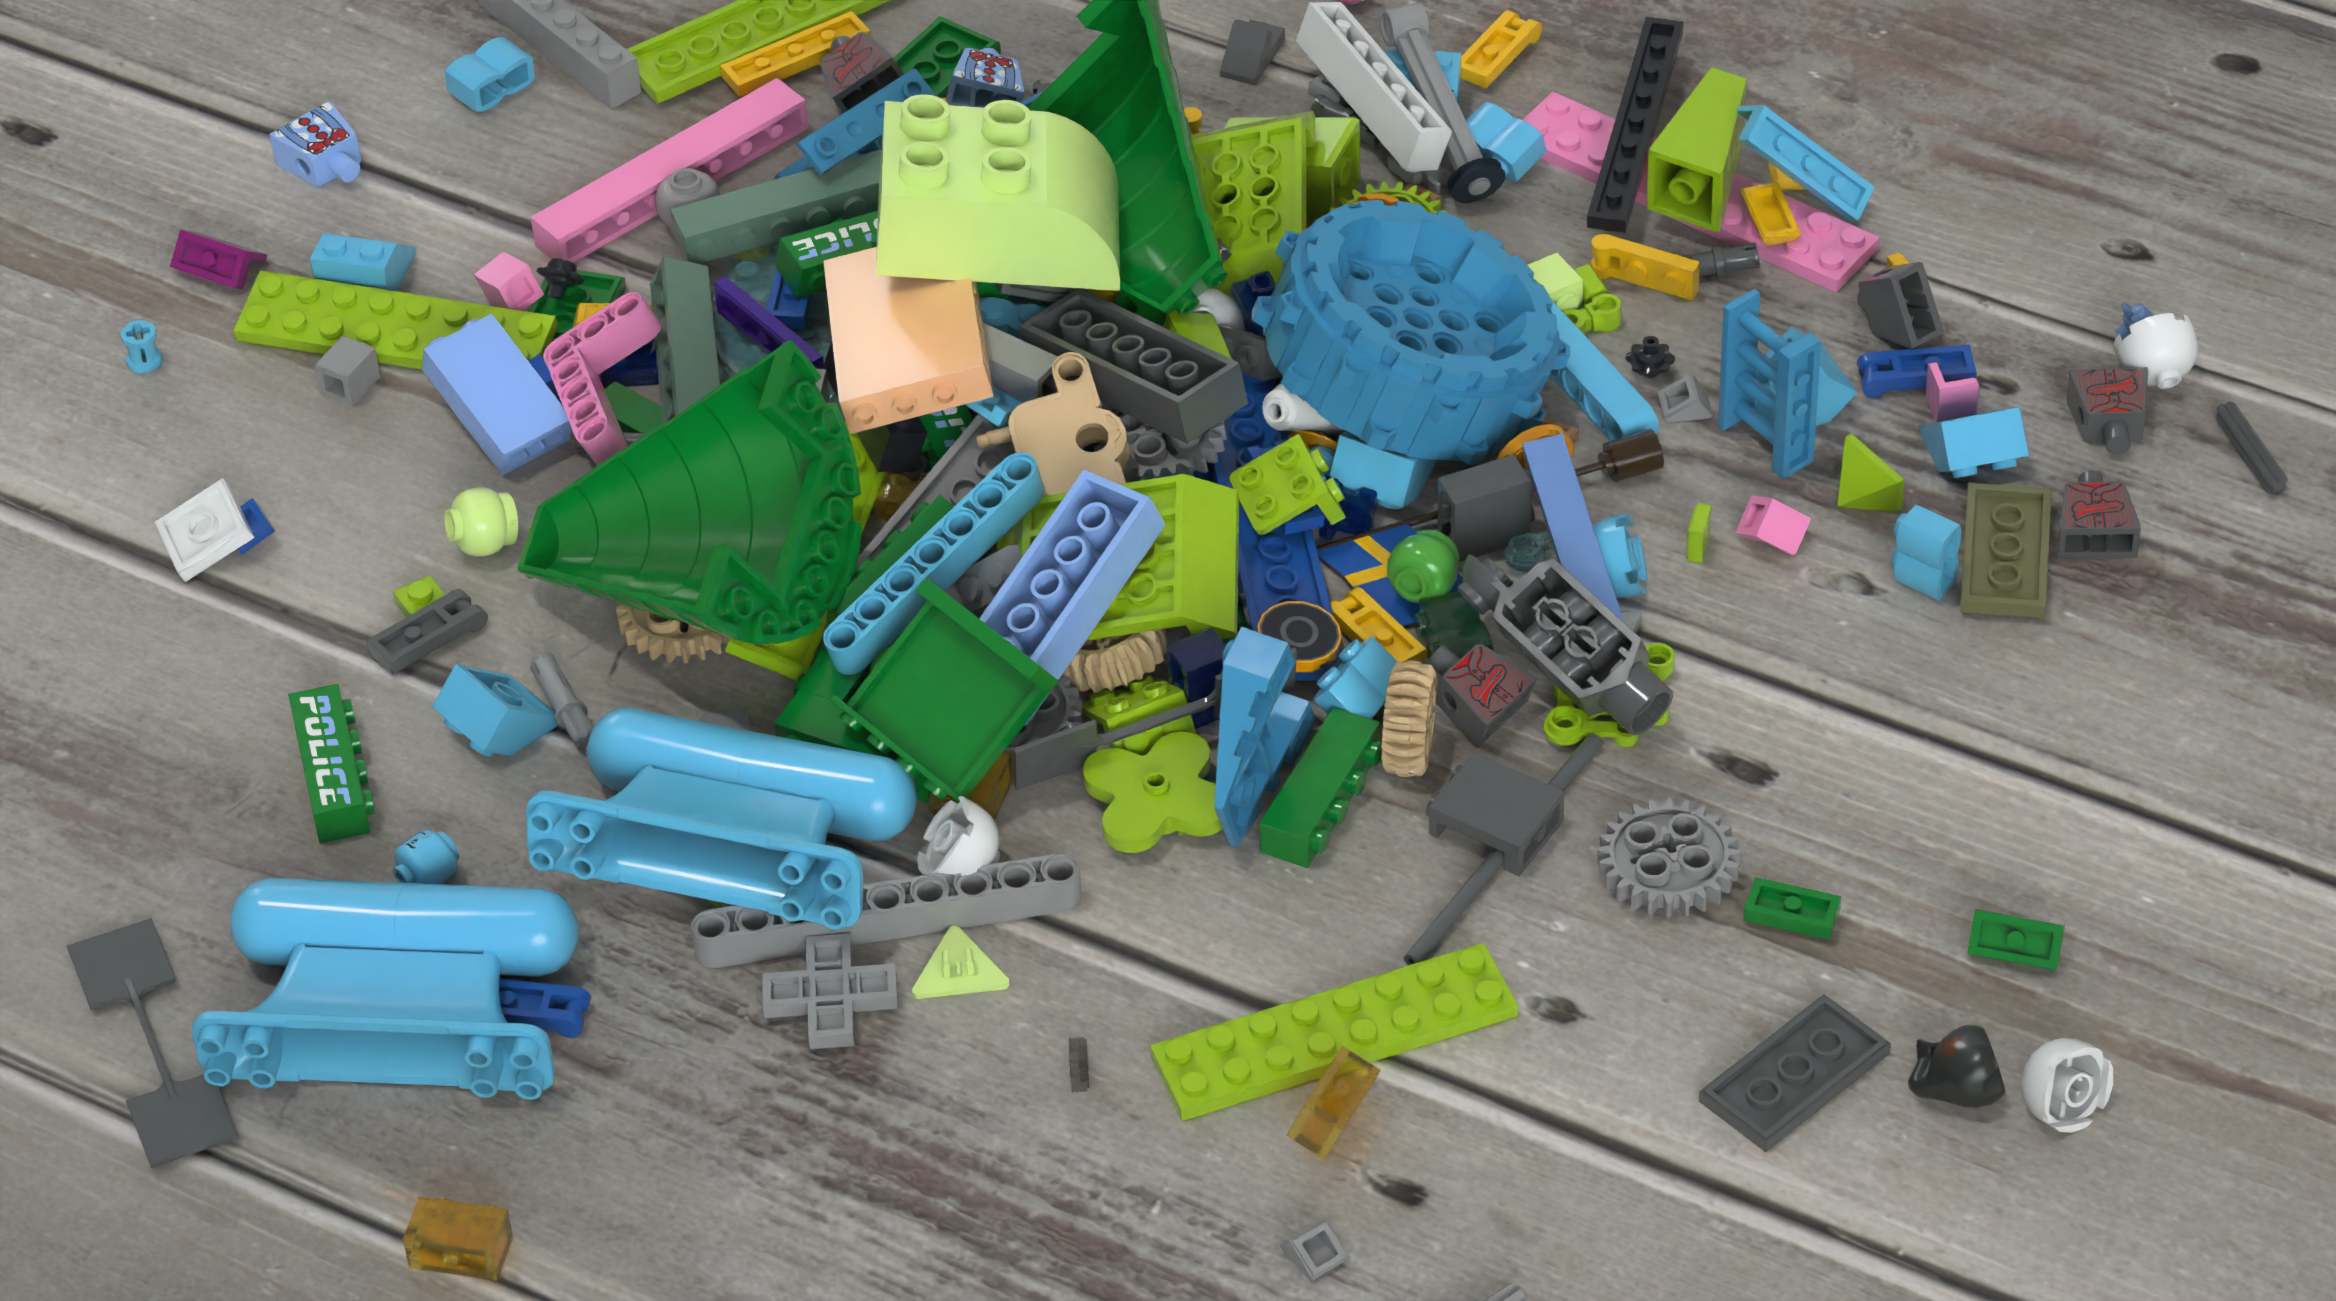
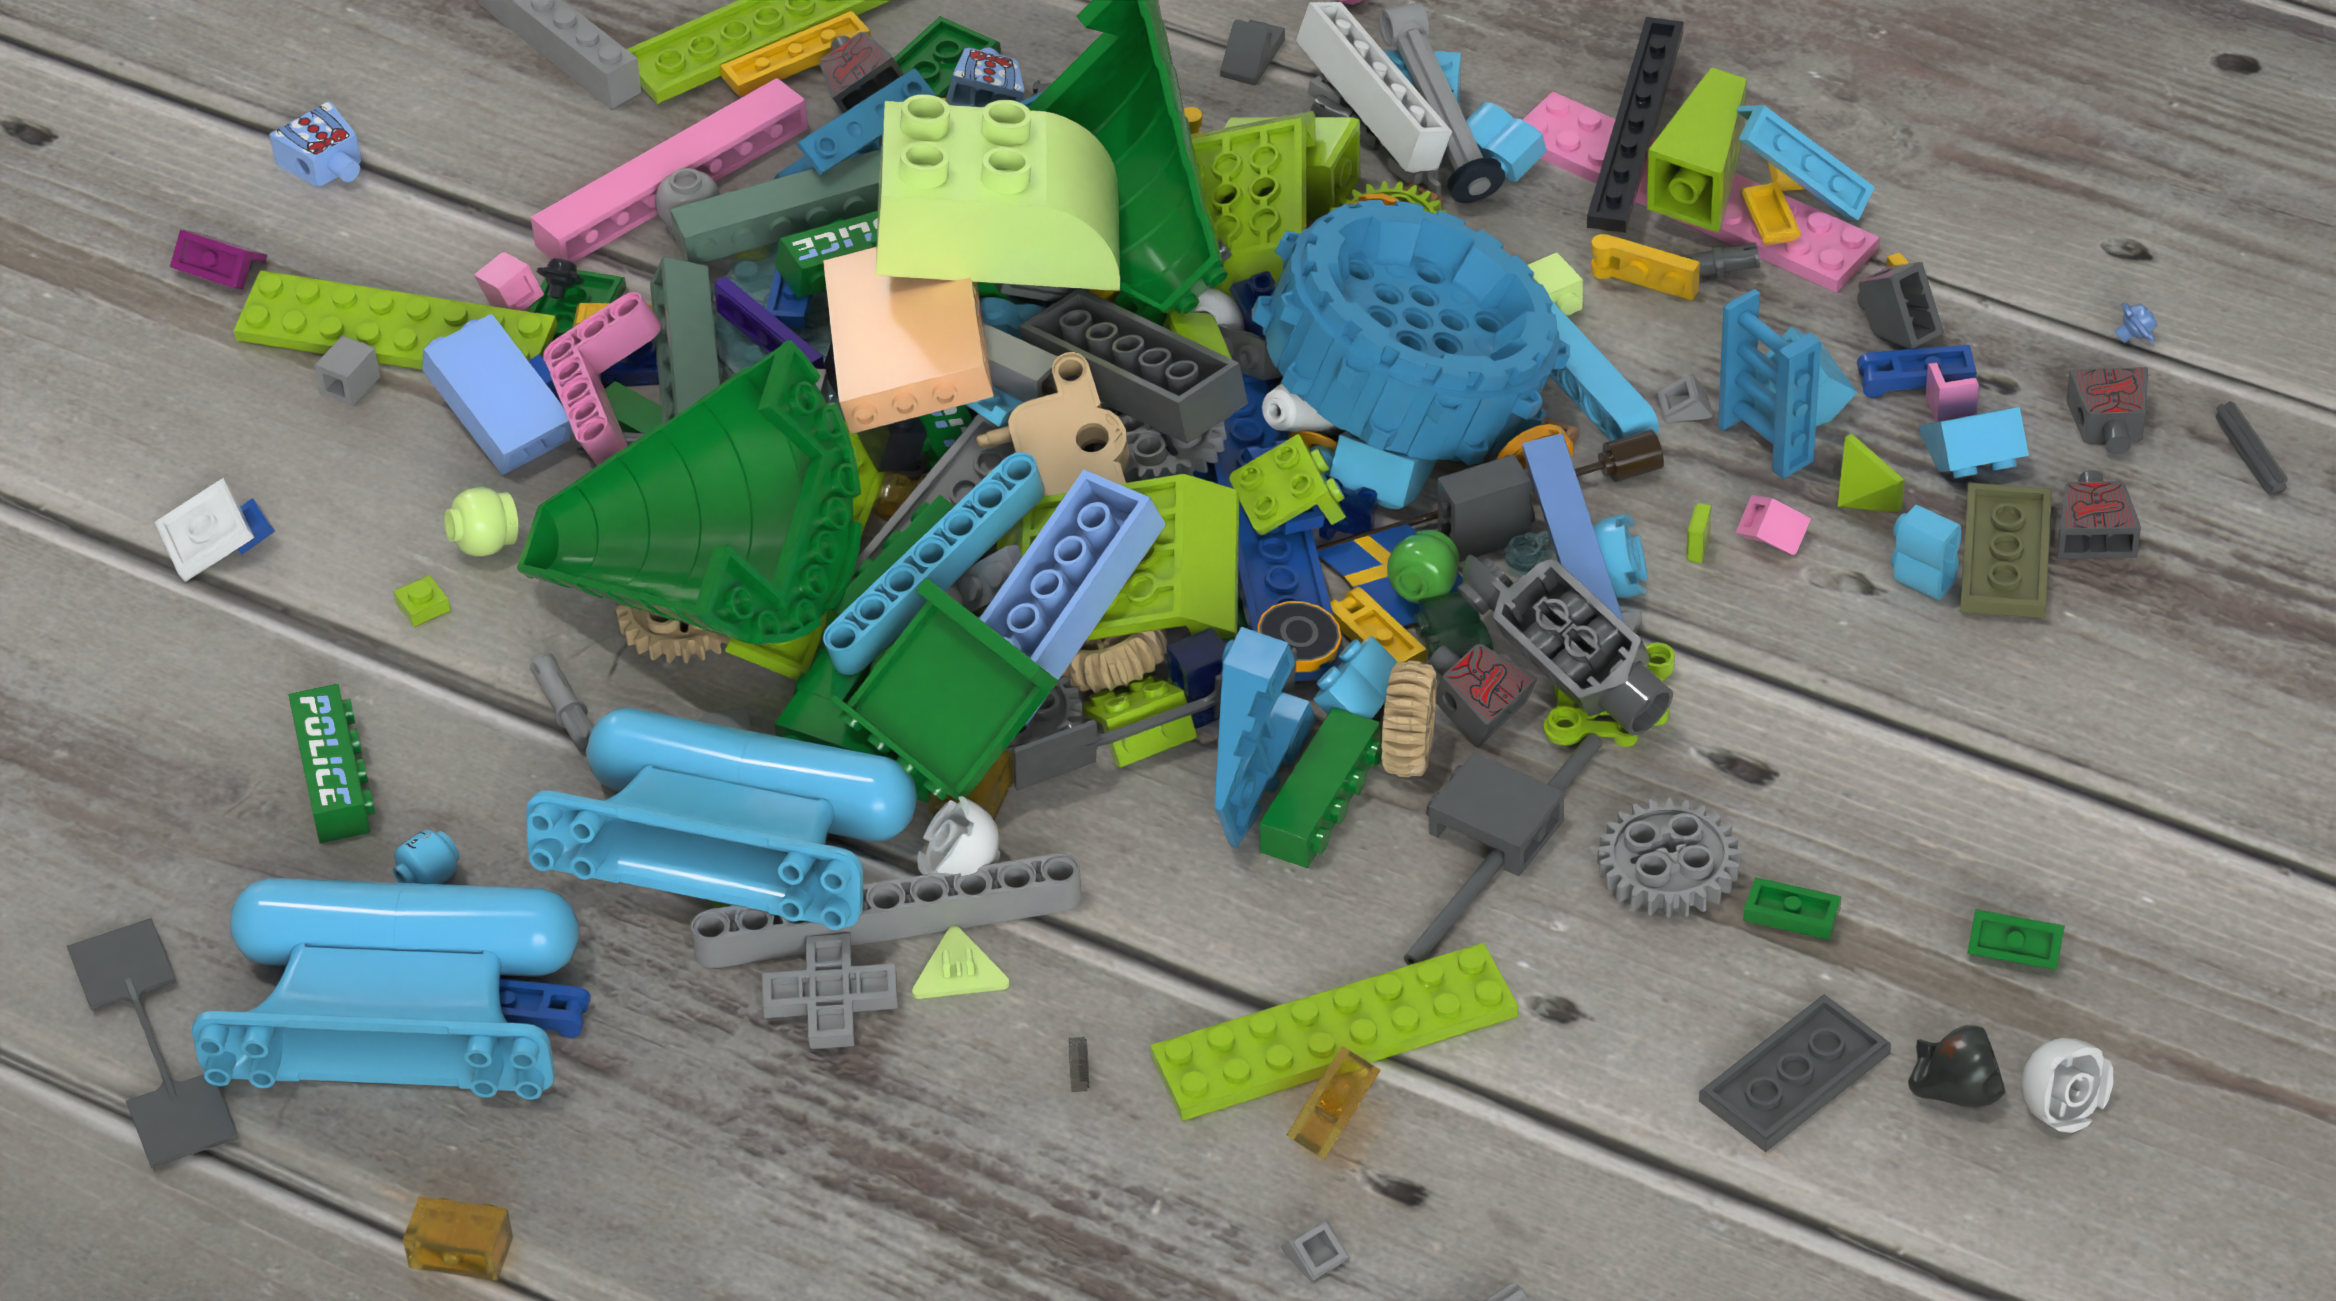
(138, 347): medium azure bush -> none
(361, 261): medium azure slope -> none
(426, 630): dark grey plate -> none
(489, 74): medium azure brick -> none
(492, 710): medium azure slope -> none
(1153, 791): lime plant -> none
(1498, 48): yellow plate -> none
(1600, 309): lime bar -> none
(1650, 357): black plant -> none
(2161, 345): white cylinder -> none

